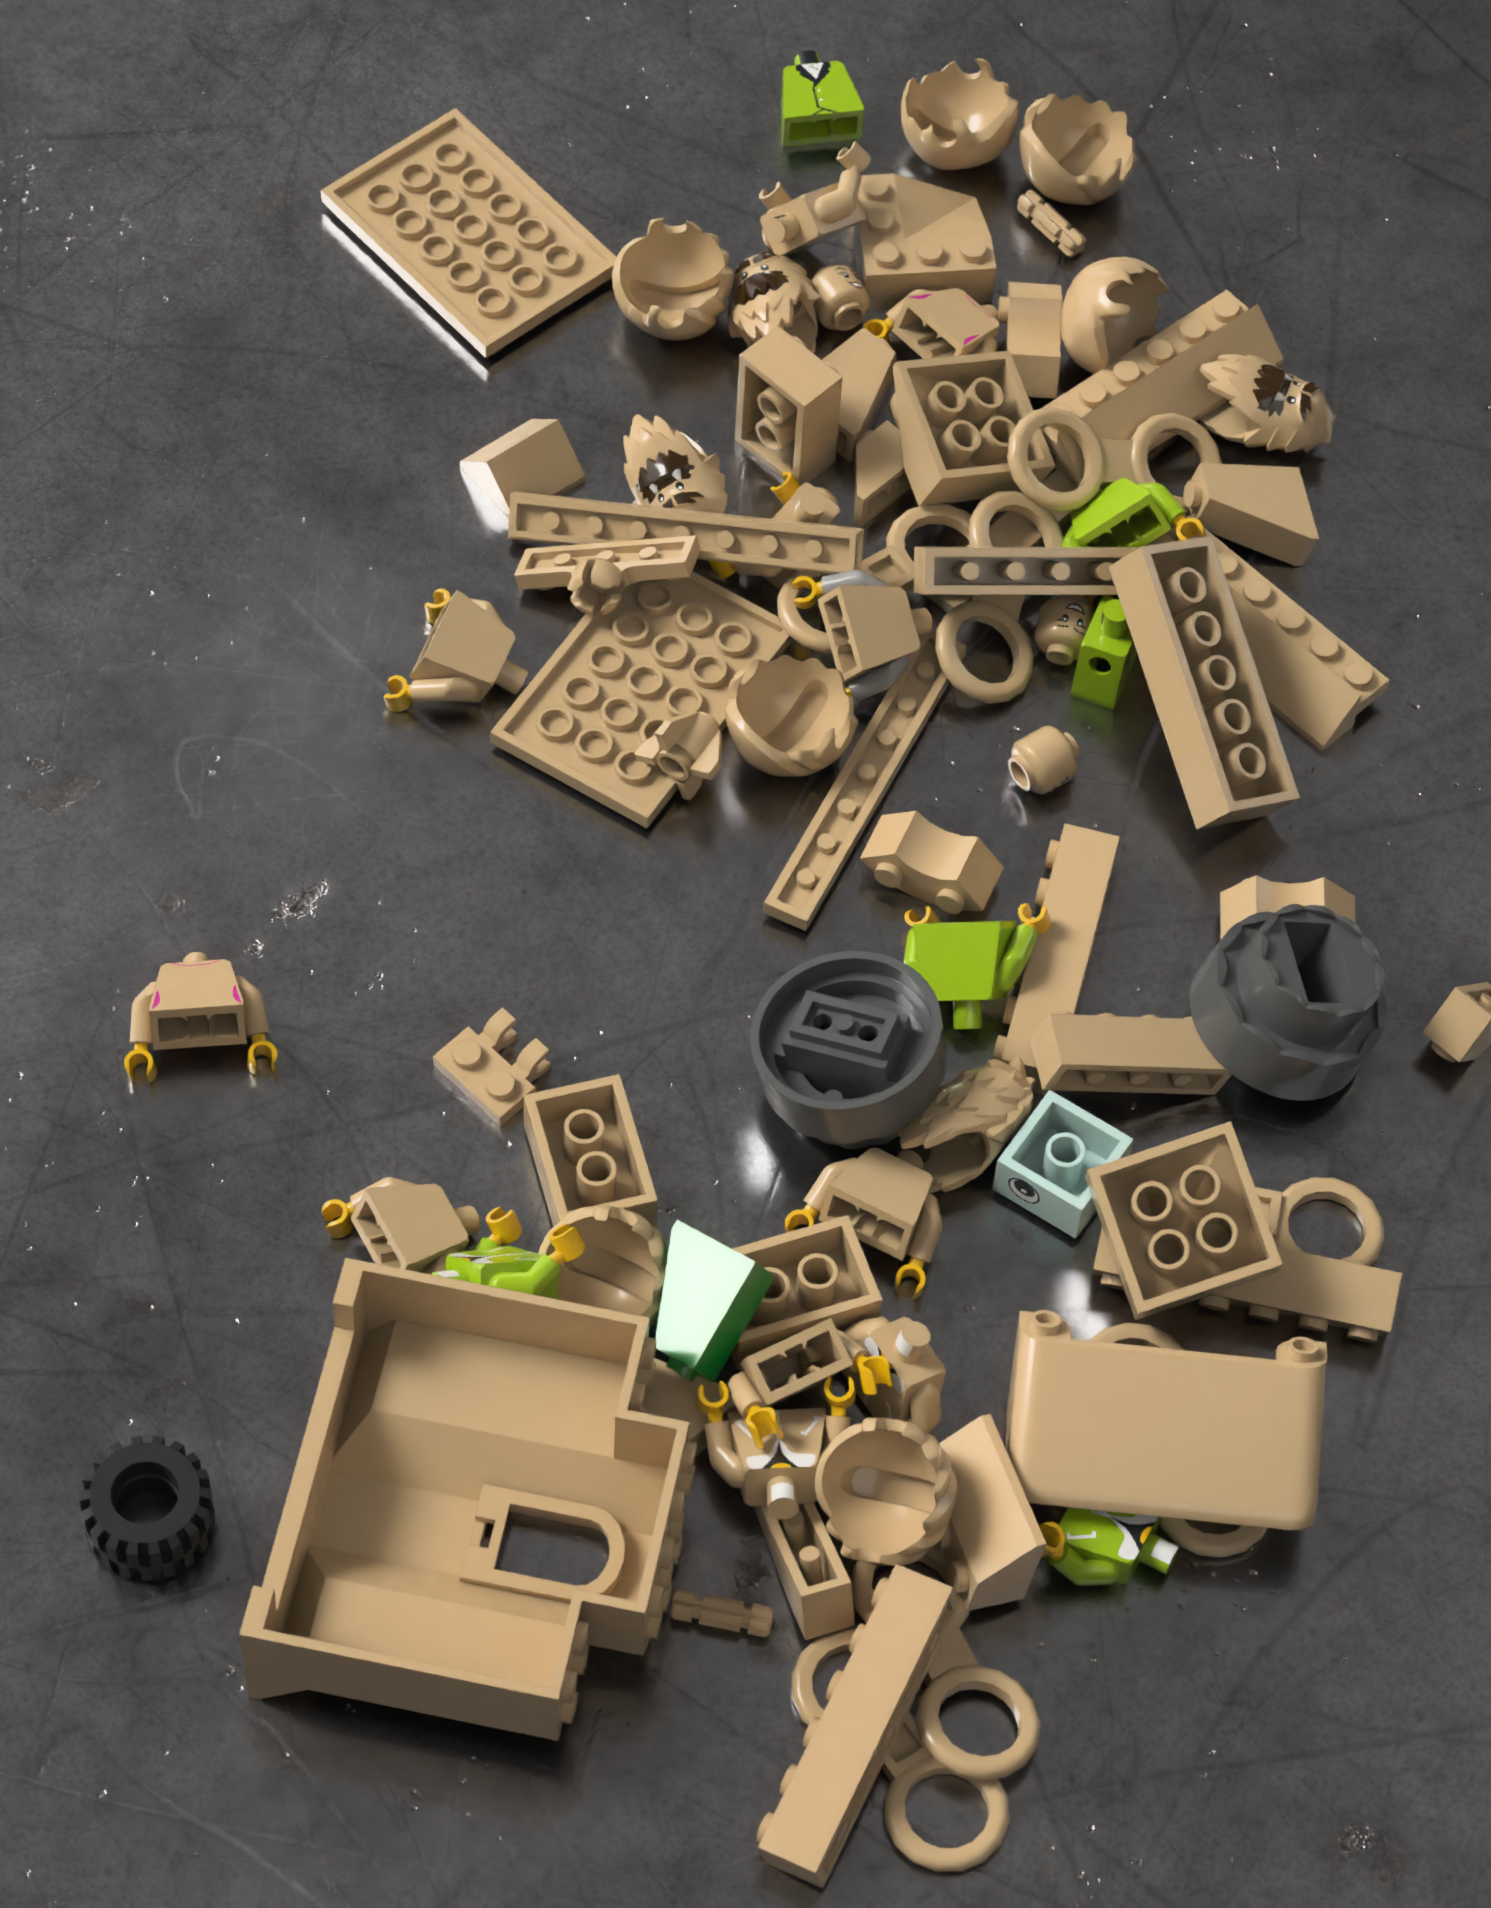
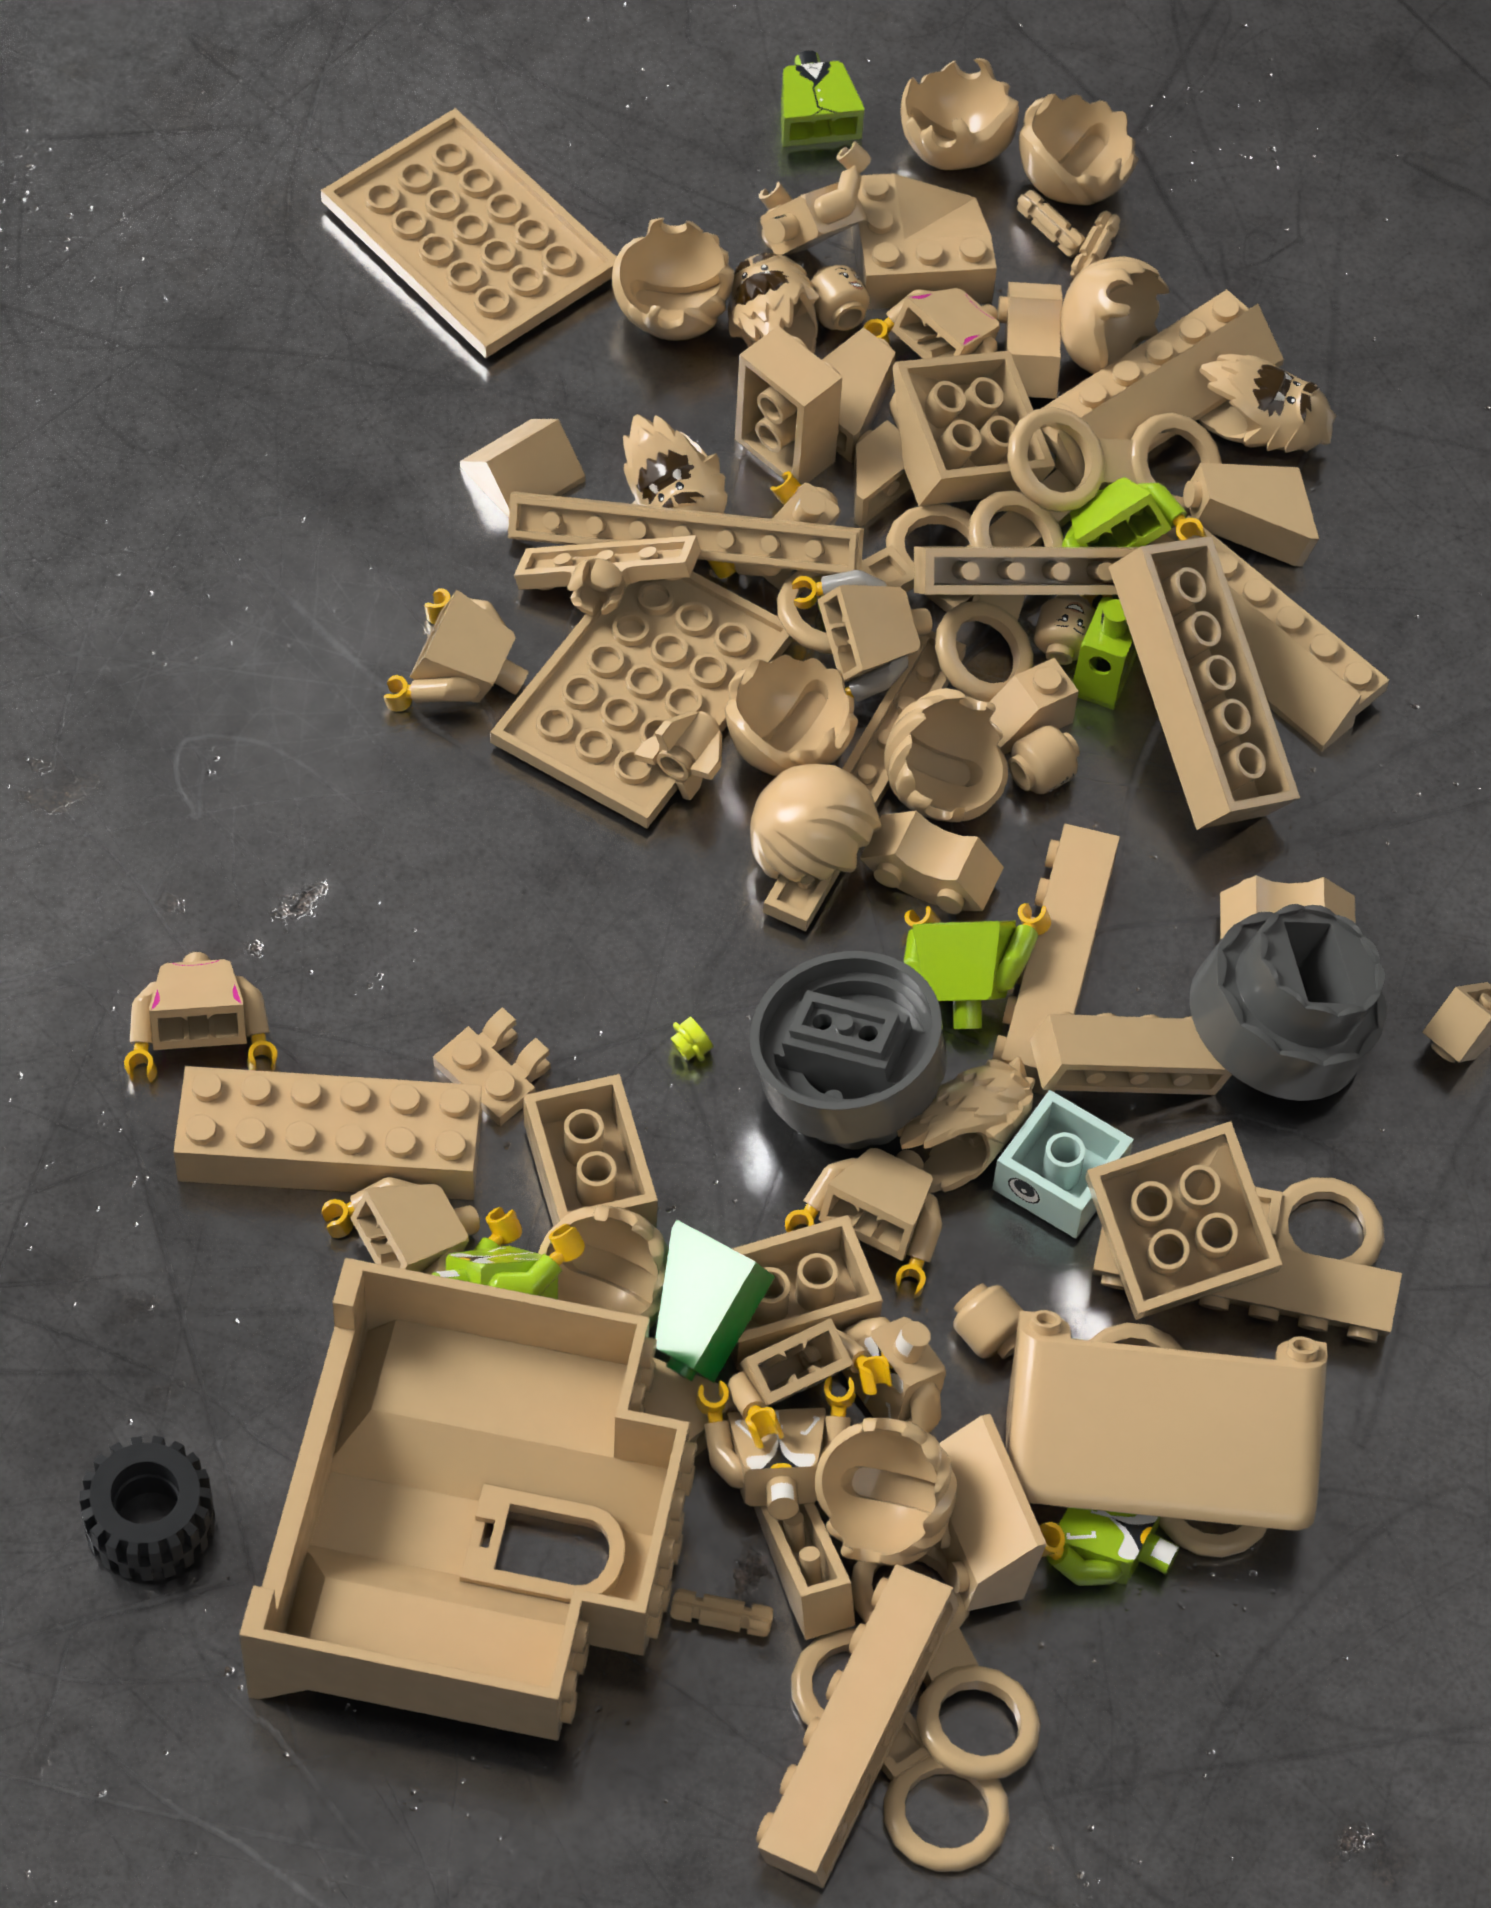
(326, 1131): none -> tan brick
(691, 1040): none -> neon yellow plate
(812, 822): none -> tan piece
(946, 757): none -> tan piece
(988, 1321): none -> tan head
(1034, 700): none -> tan slope
(1097, 241): none -> tan axle

